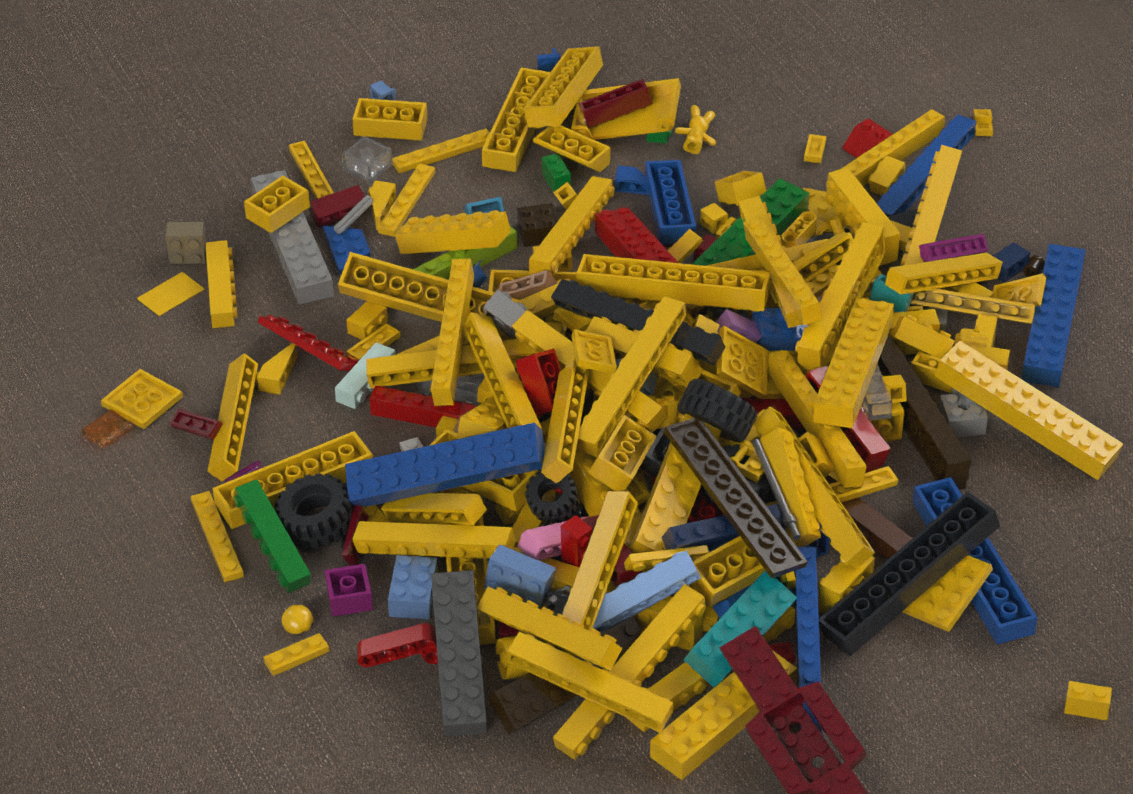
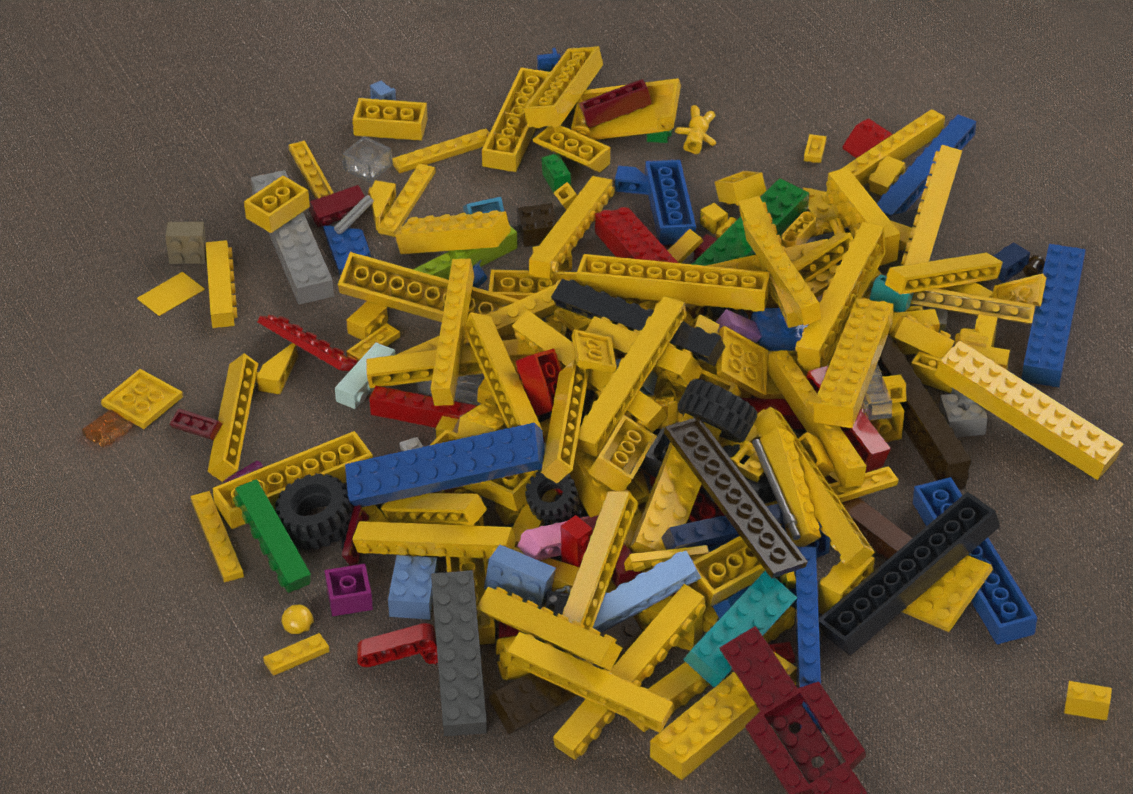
(504, 311): light grey hinge -> none
(528, 285): medium nougat slope -> none
(953, 248): magenta plate -> none
(983, 122): yellow slope -> none

